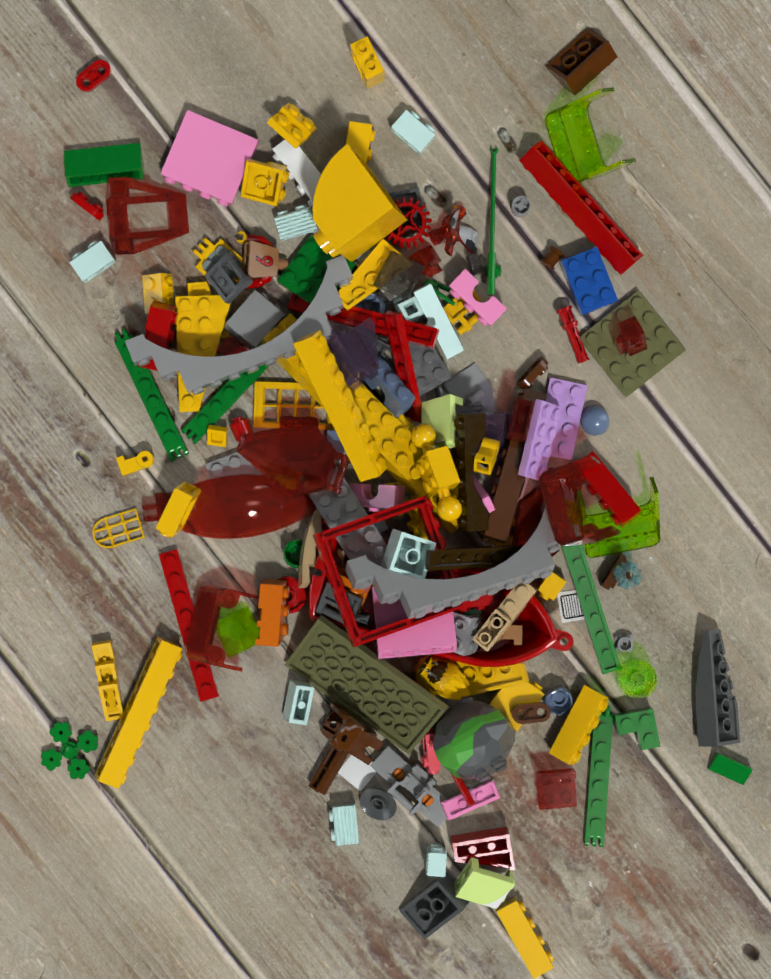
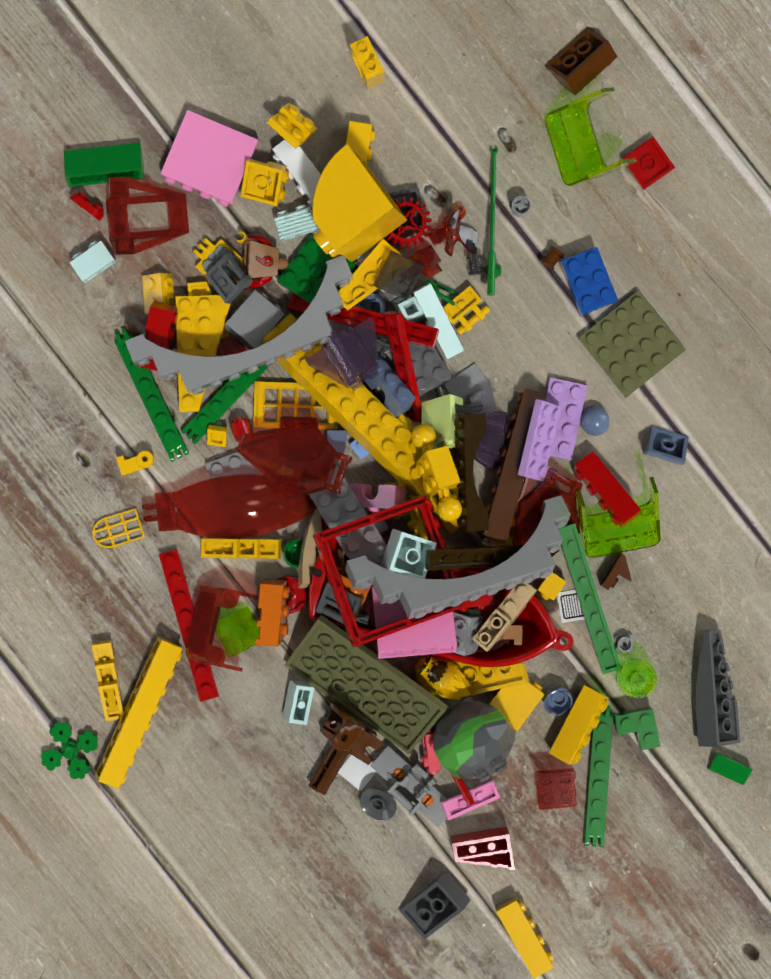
(91, 74): red plate -> none
(178, 509): yellow window -> none
(241, 548): none -> yellow slope
(340, 405): yellow brick -> none
(345, 824): light aqua brick -> none
(413, 132): light aqua brick -> none
(436, 860): light aqua brick -> none
(483, 885): yellowish green panel -> none
(484, 497): bright pink tile -> none
(487, 455): yellow leg -> none
(488, 311): bright pink arch -> none
(520, 420): clear red brick -> none
(531, 713): reddish brown plate -> none
(539, 367): reddish brown plate -> none
(561, 506): clear red windscreen -> none
(570, 325): red pin -> none
(581, 207): red brick -> none
(620, 575): clear light blue brick -> none
(631, 337): clear red brick -> none
(650, 163): none -> red plate
(666, 445): none -> sand blue slope

